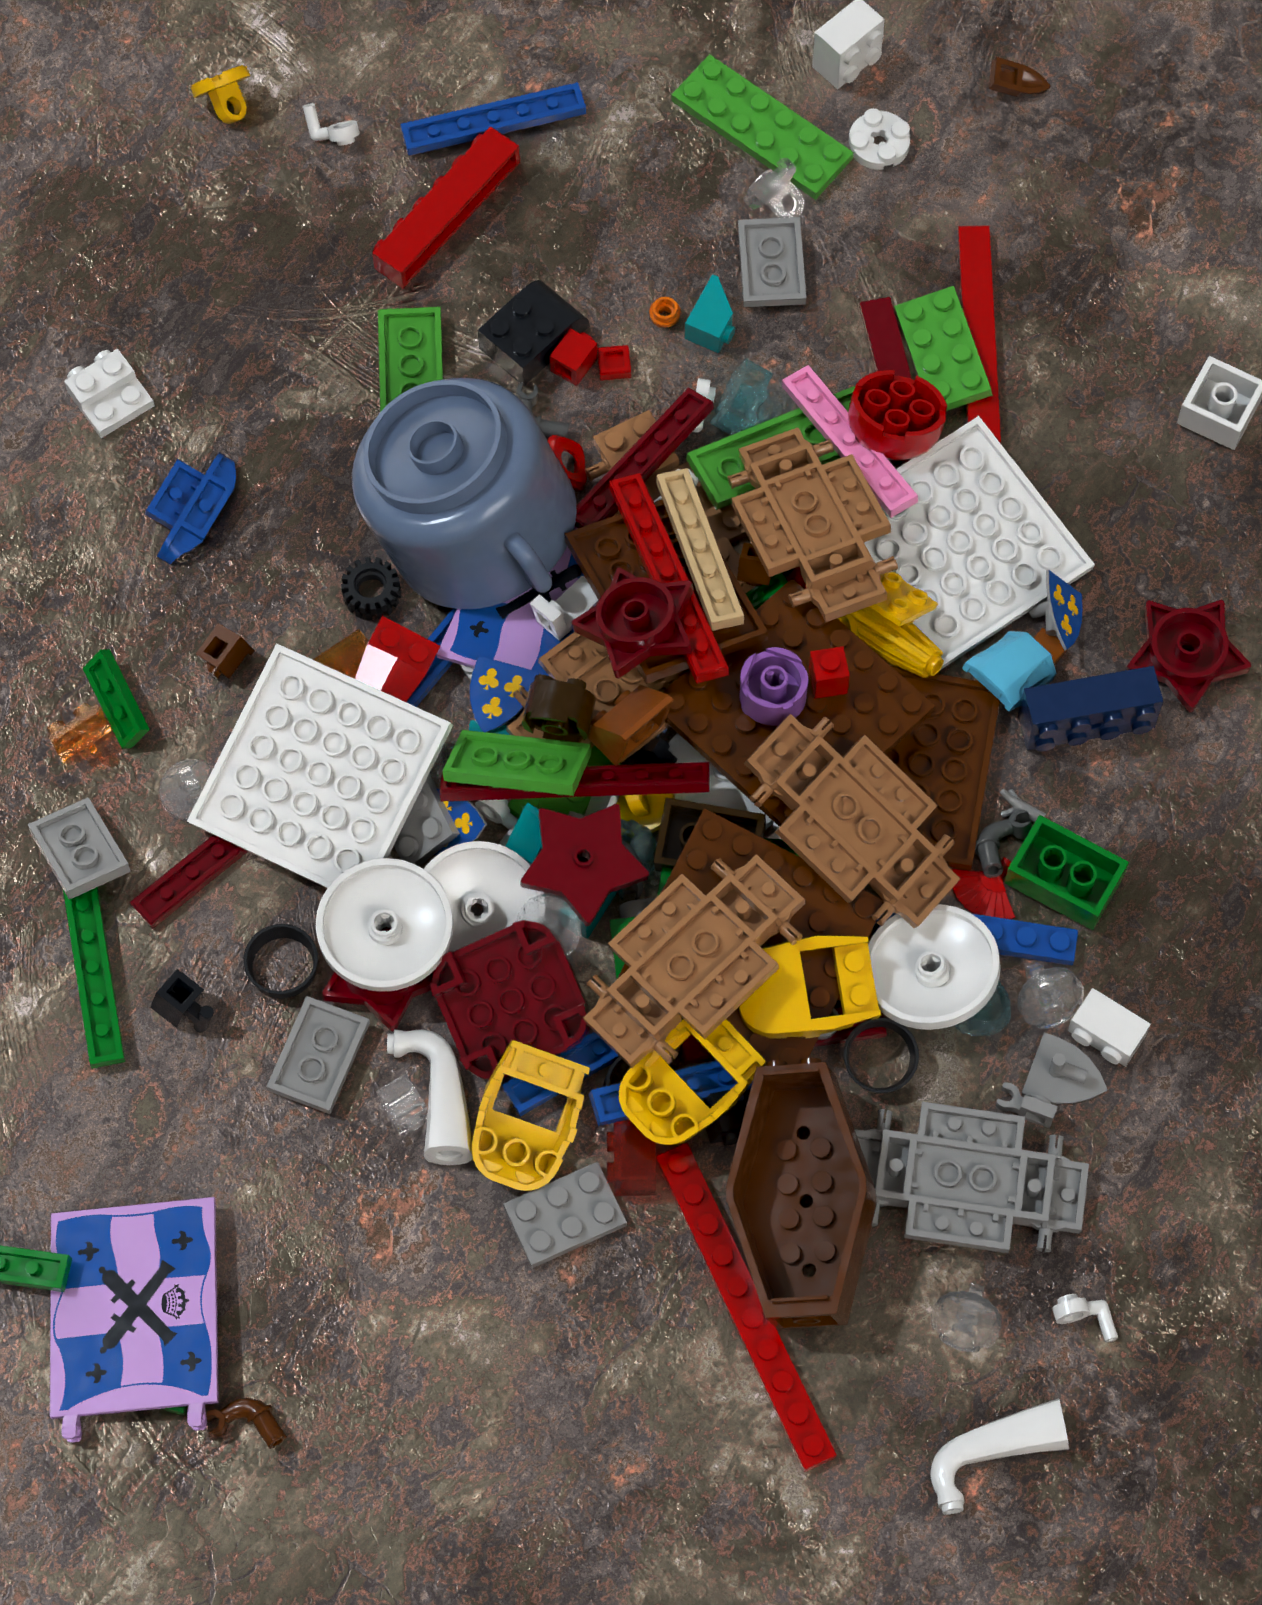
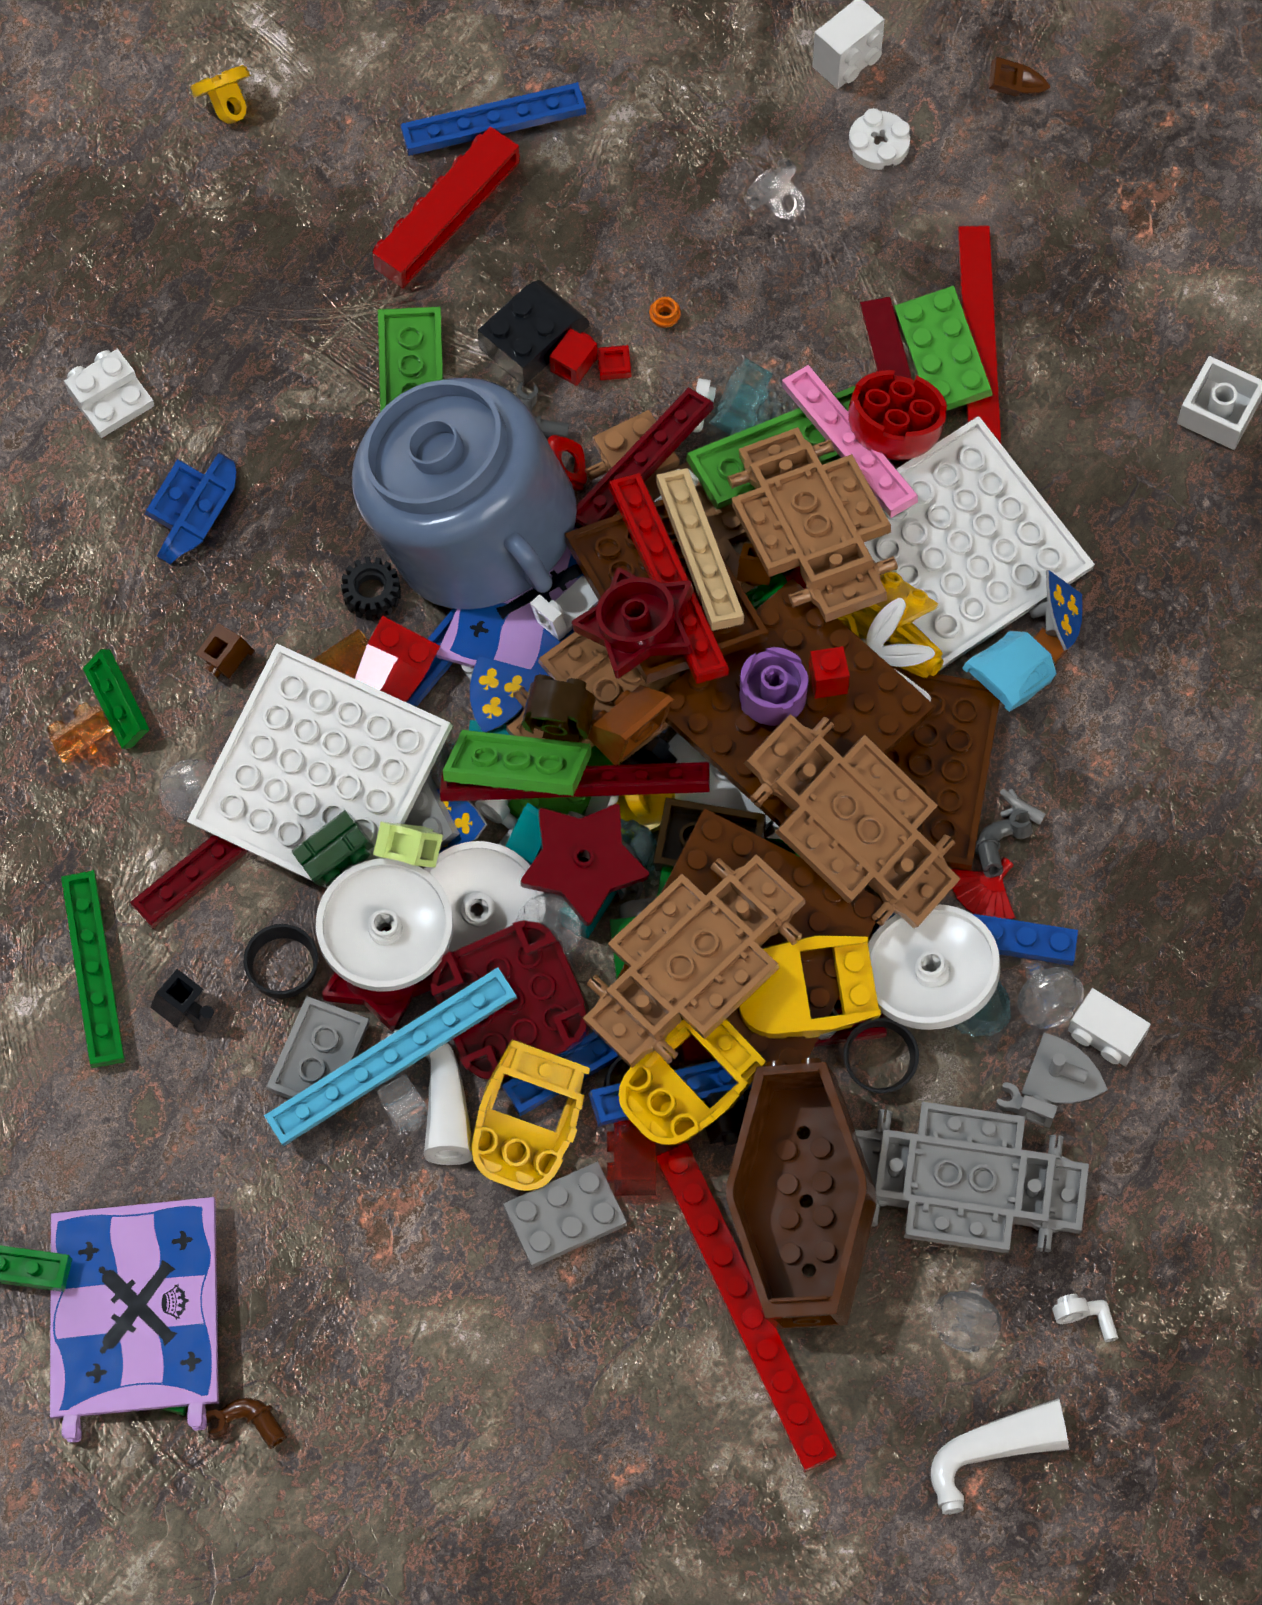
(79, 848): light grey plate -> none
(333, 849): none -> dark green brick
(342, 132): white plate -> none
(390, 1056): none -> medium azure plate
(408, 844): none -> yellowish green brick
(711, 318): teal slope -> none
(761, 125): bright green plate -> none
(772, 262): light grey plate -> none
(896, 654): none -> white plant
(1066, 872): green brick -> none
(1090, 708): dark blue brick -> none
(1208, 654): dark red plate -> none

